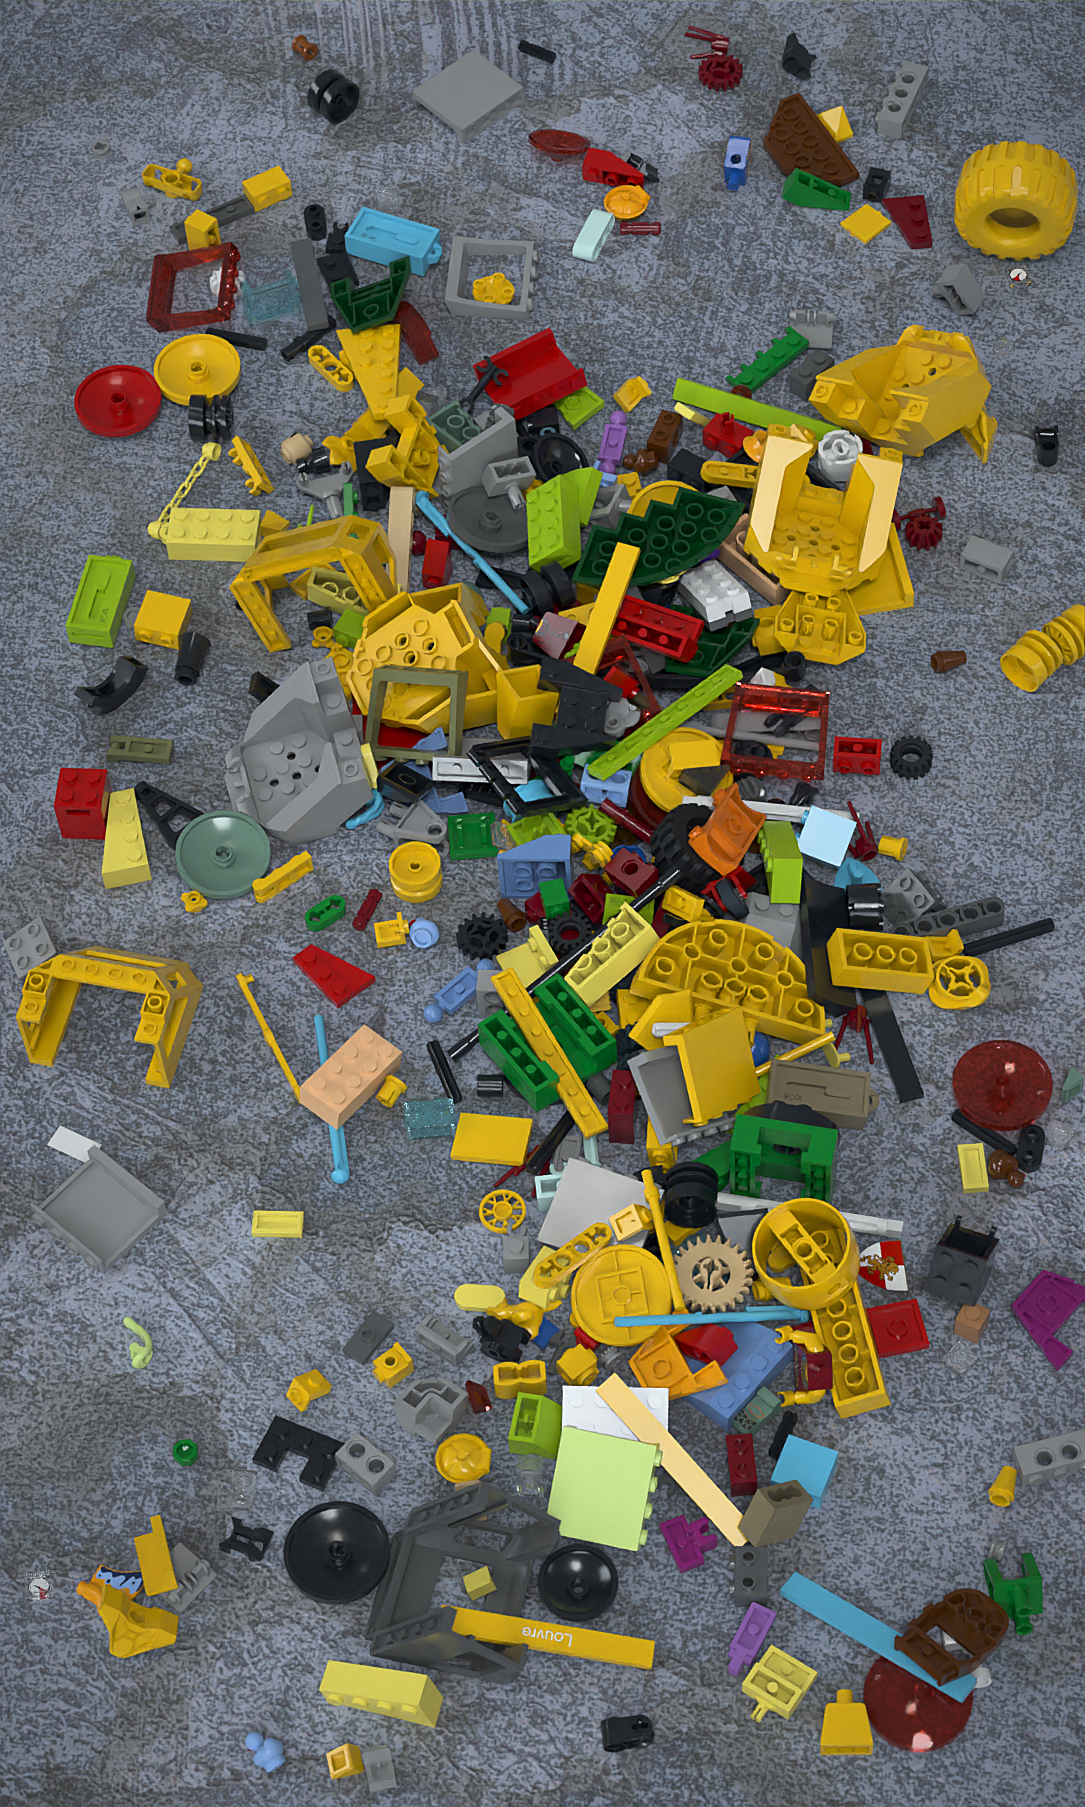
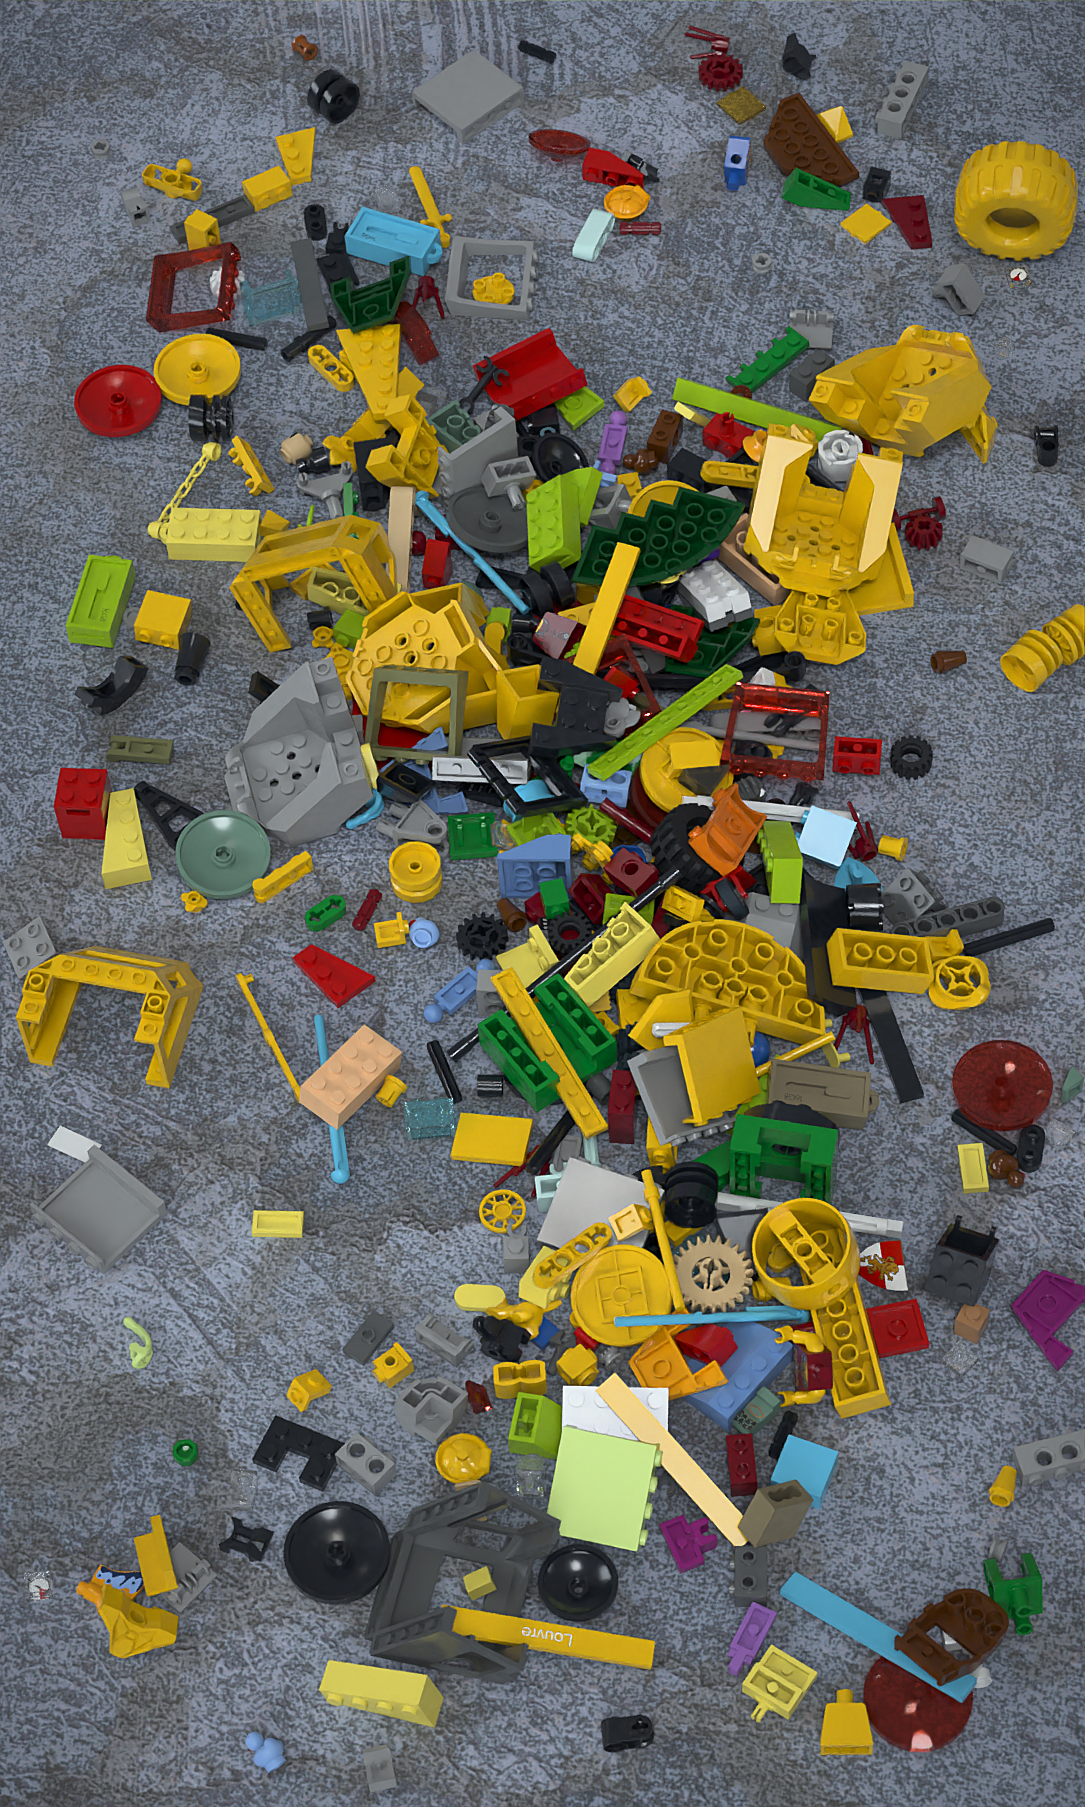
(297, 154): none -> yellow wing
(345, 1761): yellow slope -> none
(426, 289): none -> dark red plant
(434, 218): none -> yellow sword
(741, 105): none -> clear yellow piece
(756, 265): none -> light grey bush

